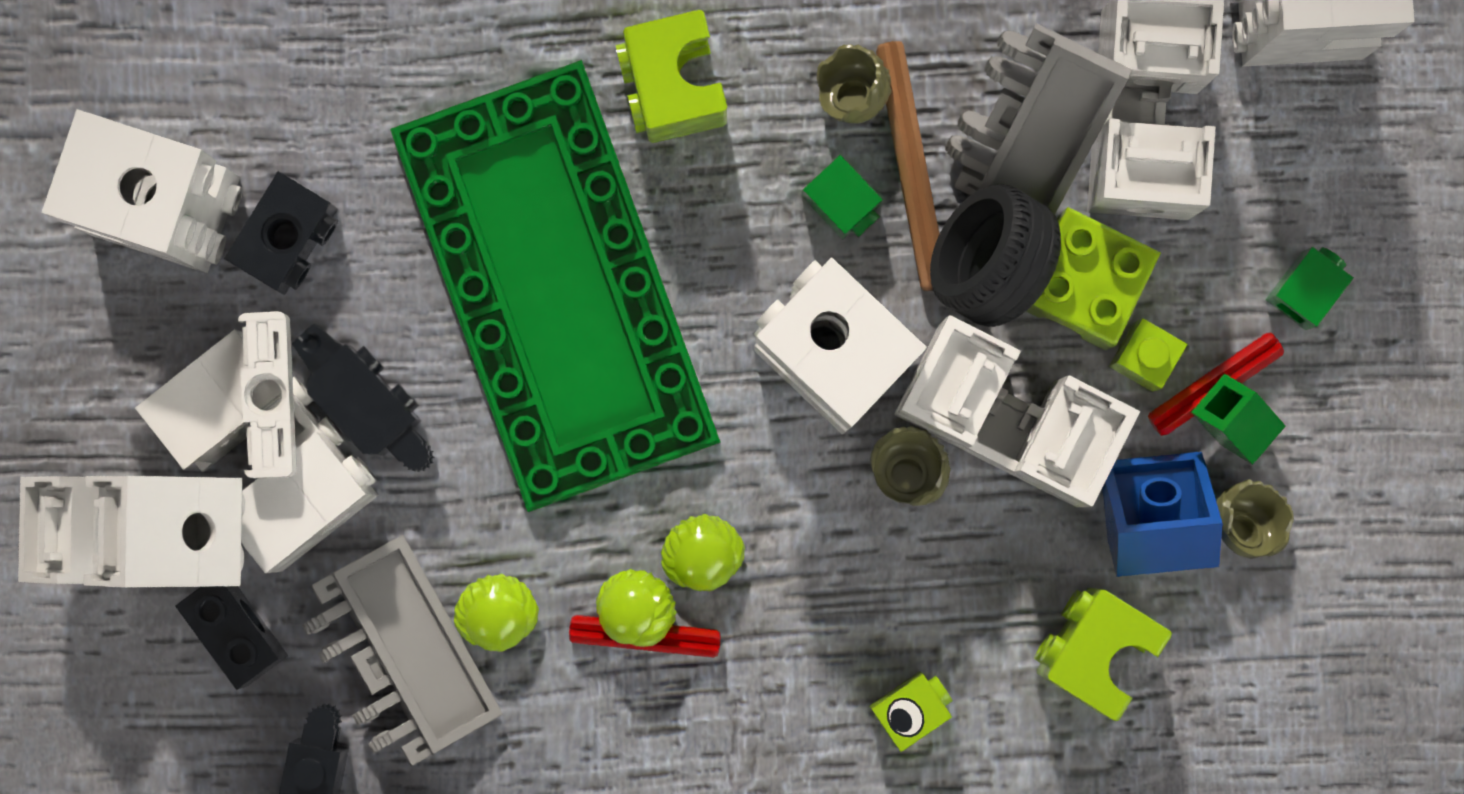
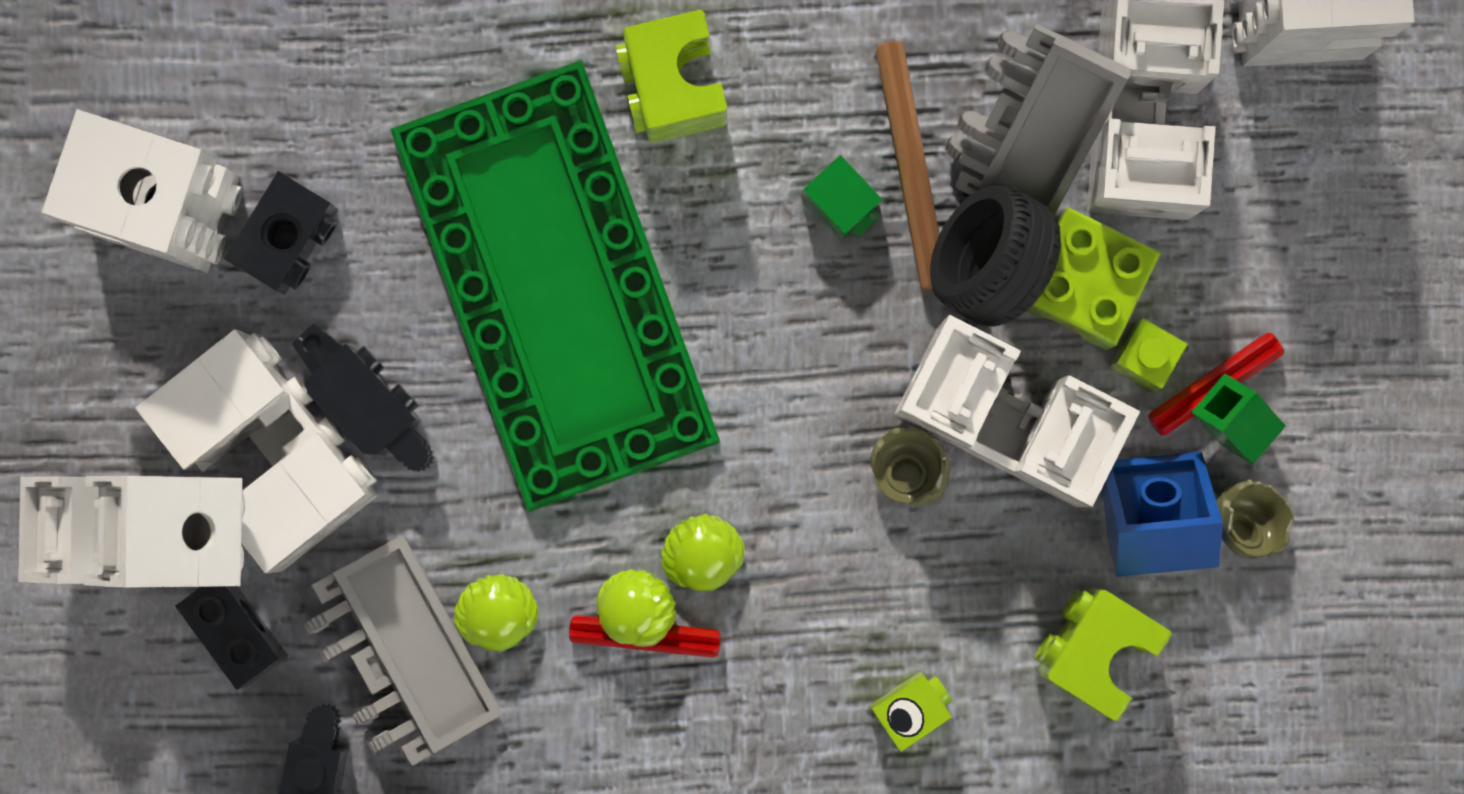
(268, 357): white piece -> none
(853, 84): olive hair -> none
(871, 350): white piece -> none
(1311, 287): green brick -> none

